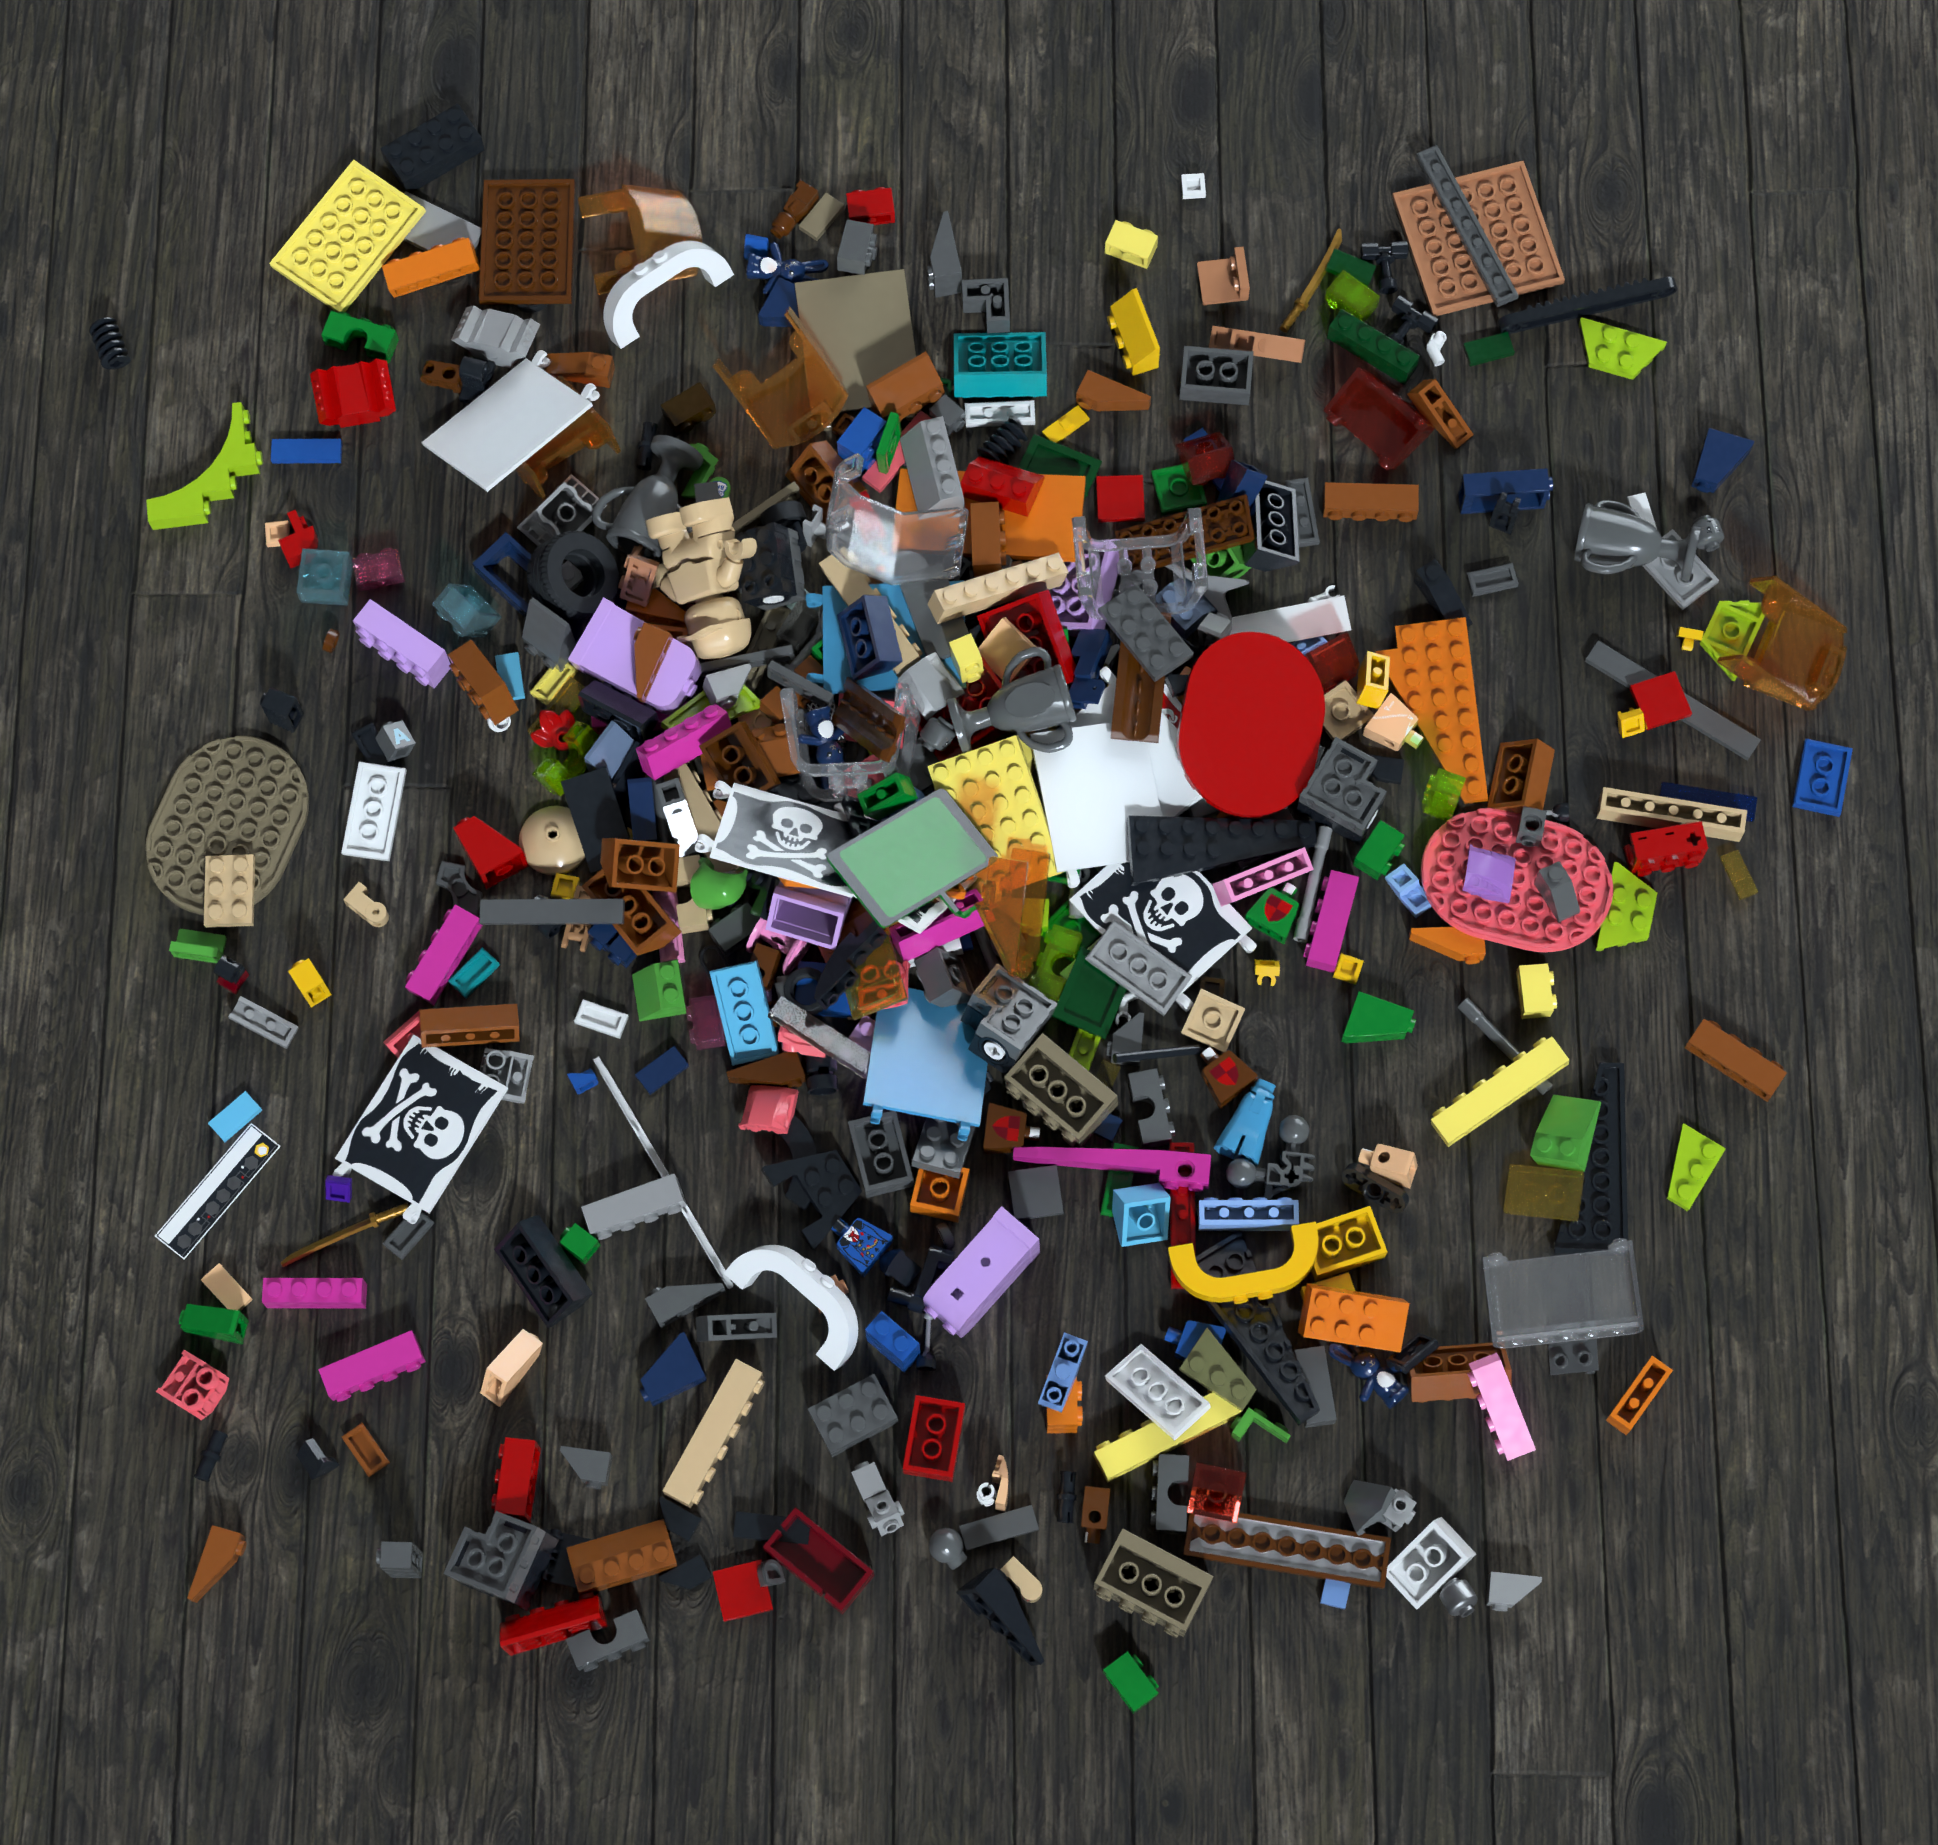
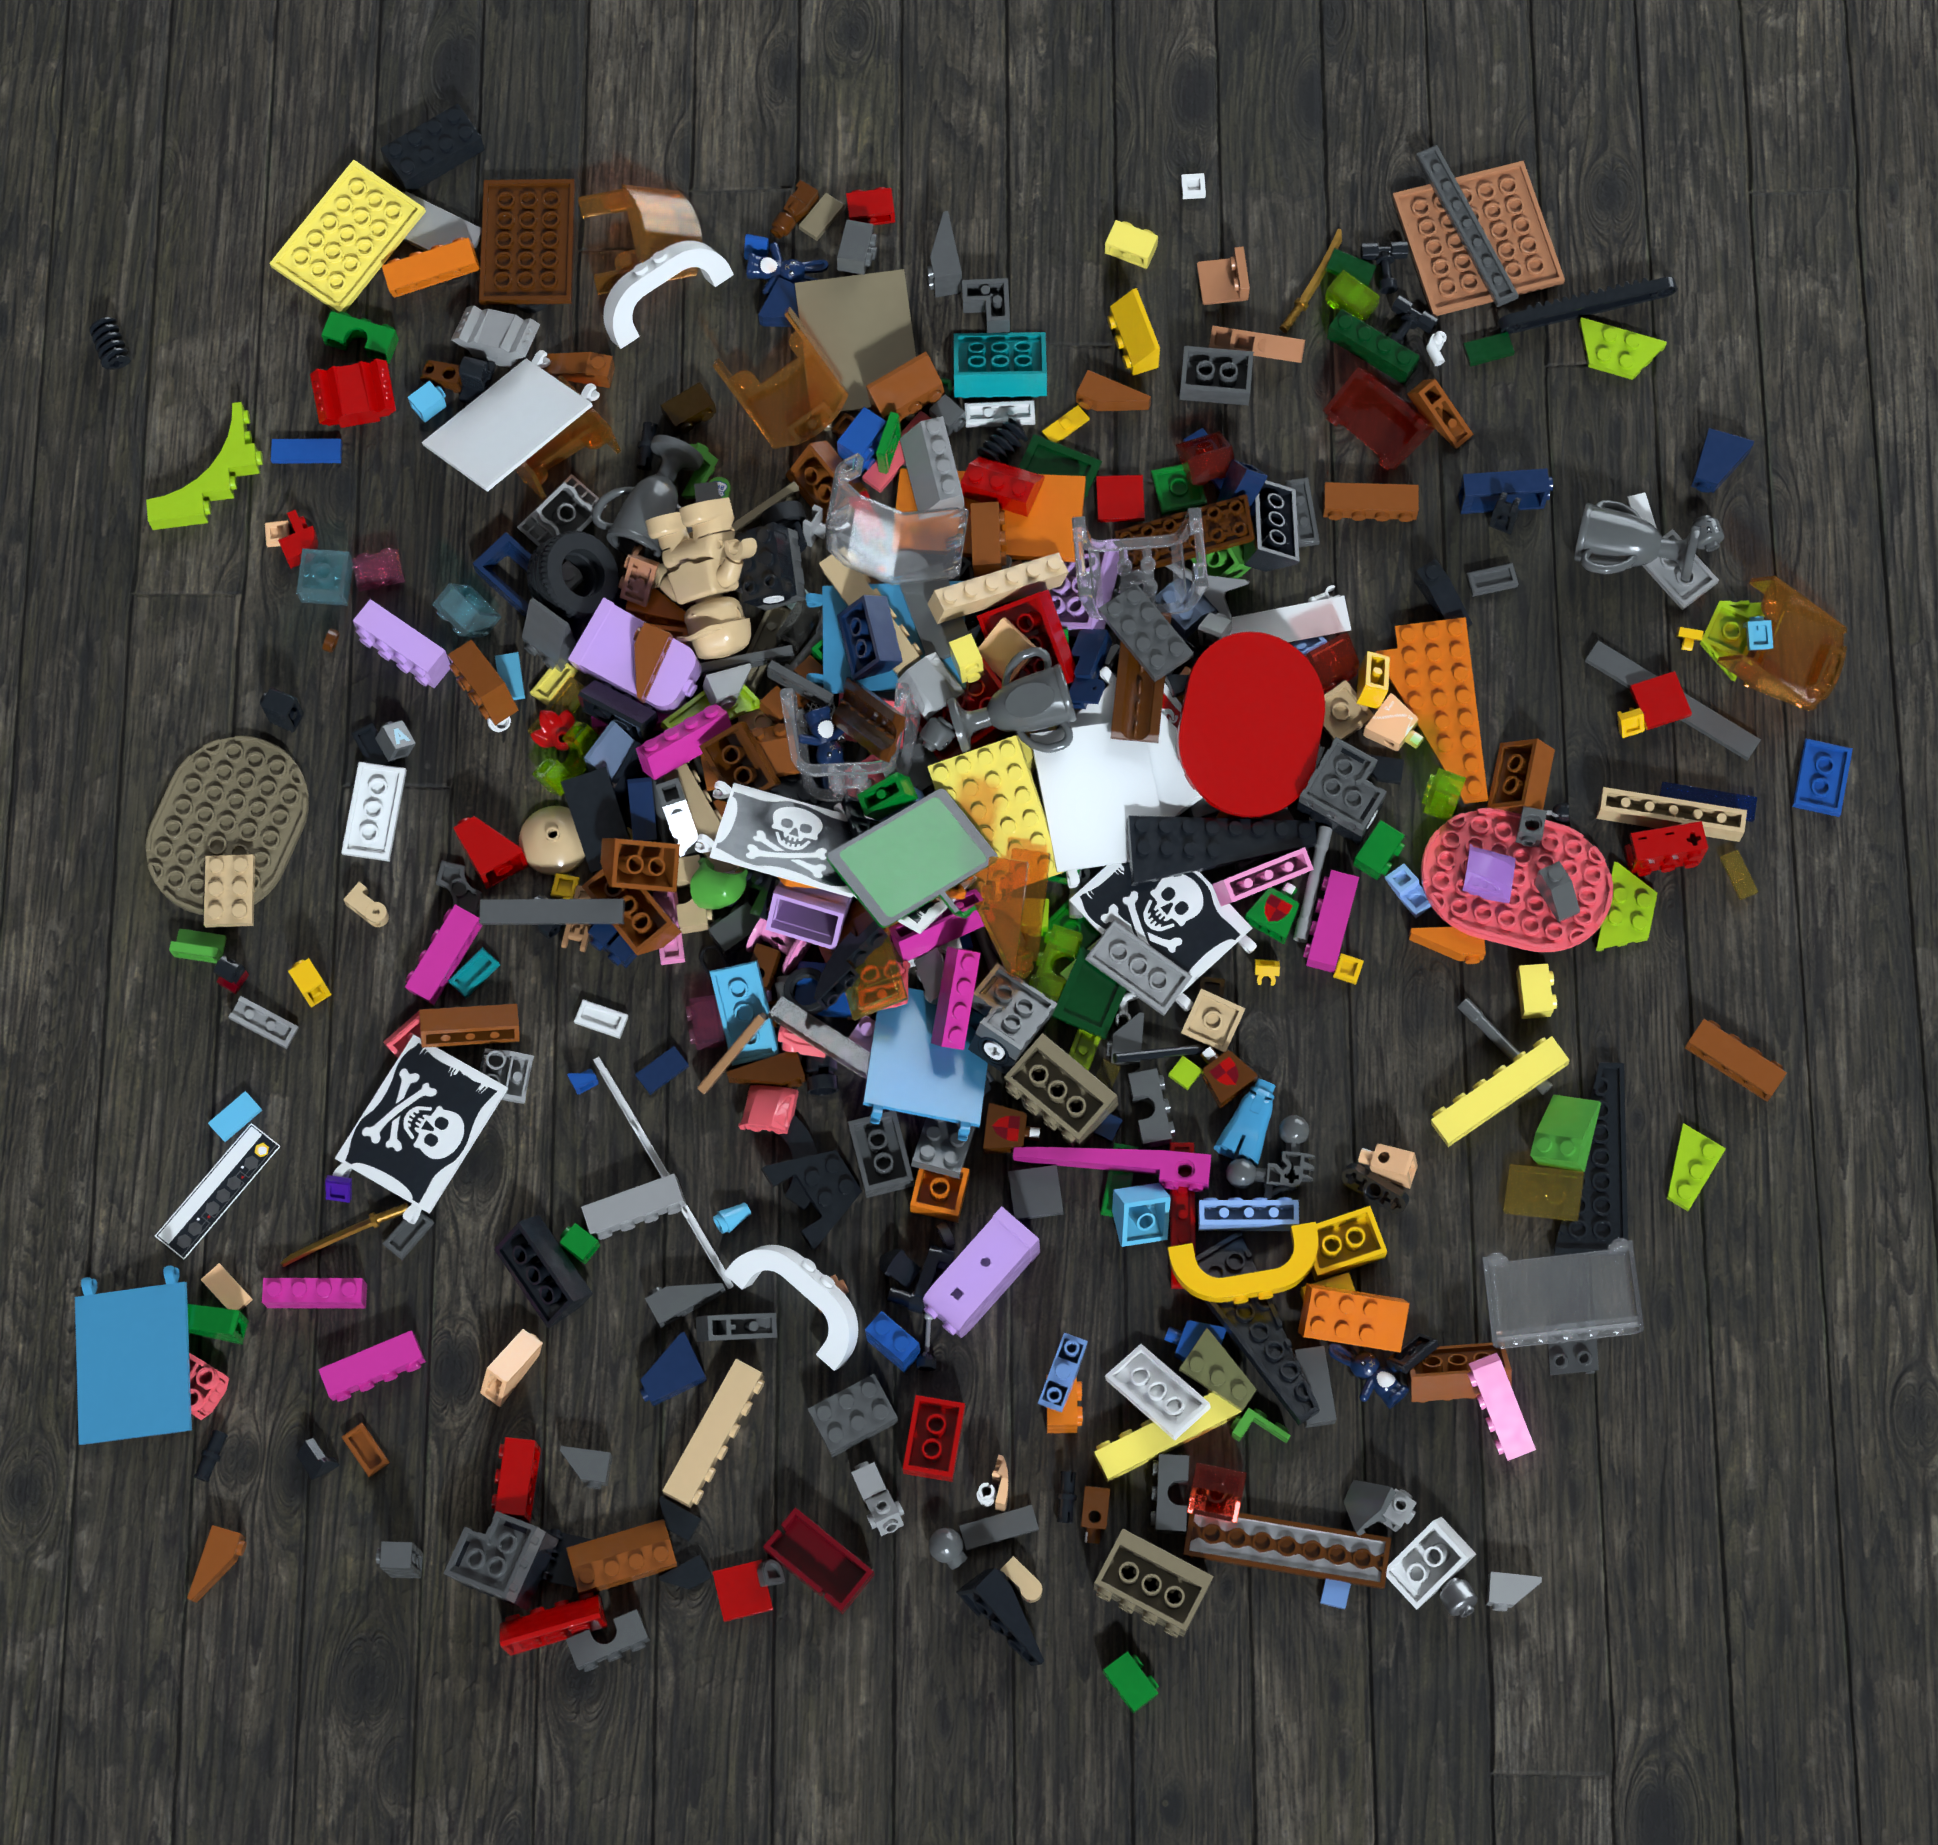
(132, 1361): none -> dark azure flag
(427, 401): none -> medium azure brick
(659, 991): bright green slope -> none
(731, 1217): none -> medium azure cone
(733, 1052): none -> medium nougat tile
(763, 1526): black tile -> none
(861, 1243): blue torso -> none
(955, 998): none -> dark pink brick
(1185, 1073): none -> lime tile
(1377, 1020): green slope -> none
(1639, 1395): orange brick -> none
(1759, 633): none -> medium azure bracket

